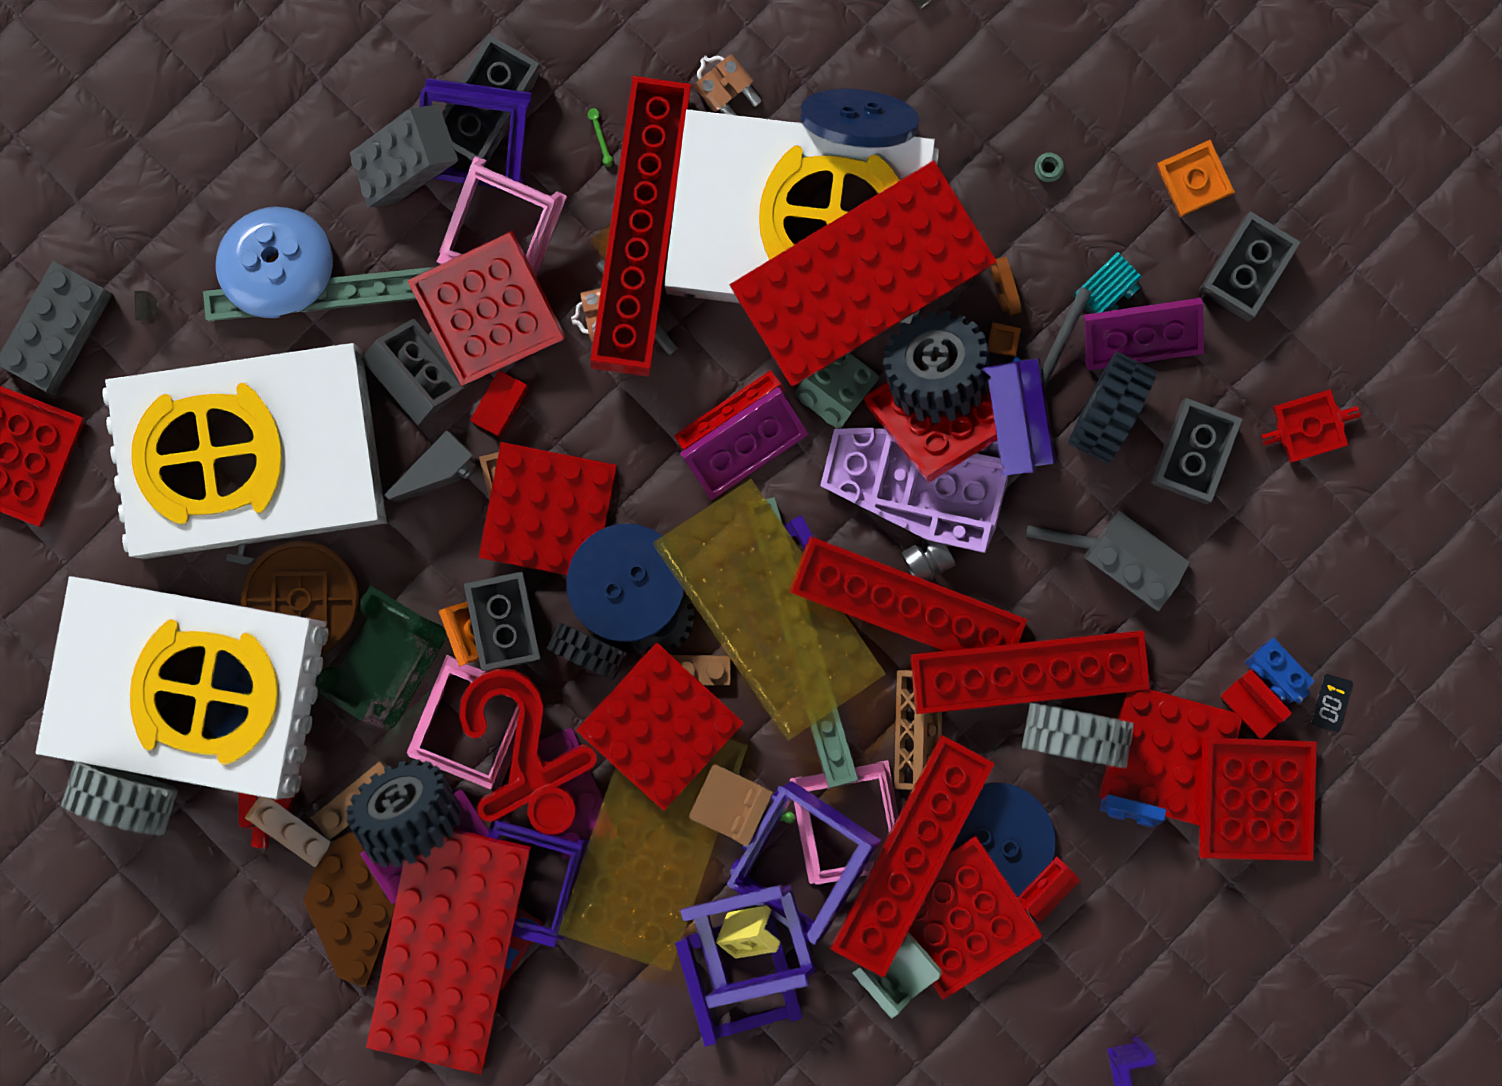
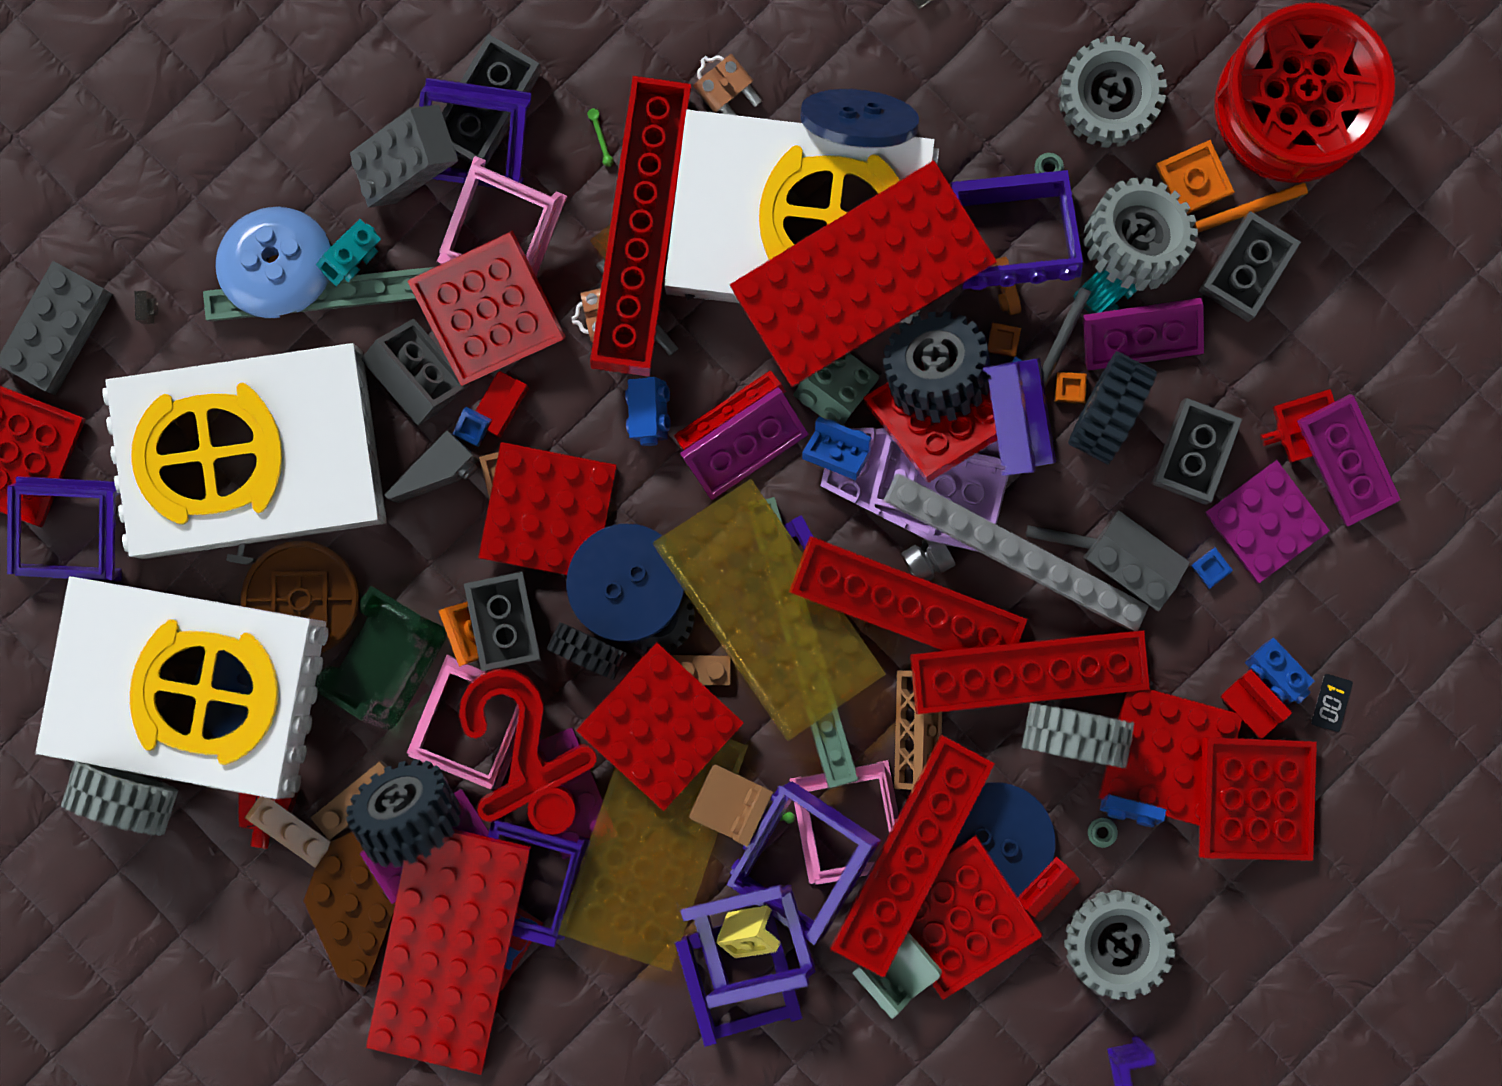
(68, 488): none -> dark purple piece
(348, 252): none -> teal brick
(472, 426): none -> blue tile
(647, 410): none -> blue brick
(838, 448): none -> blue bracket
(1015, 552): none -> light grey plate
(1023, 188): none -> dark purple window
(1070, 388): none -> orange tile
(1111, 835): none -> sand green plate
(1125, 65): none -> light grey wheel
(1125, 216): none -> light grey wheel
(1139, 918): none -> light grey wheel
(1211, 568): none -> blue tile
(1253, 206): none -> orange bar
(1267, 521): none -> magenta plate
(1339, 41): none -> red wheel
(1349, 460): none -> magenta plate

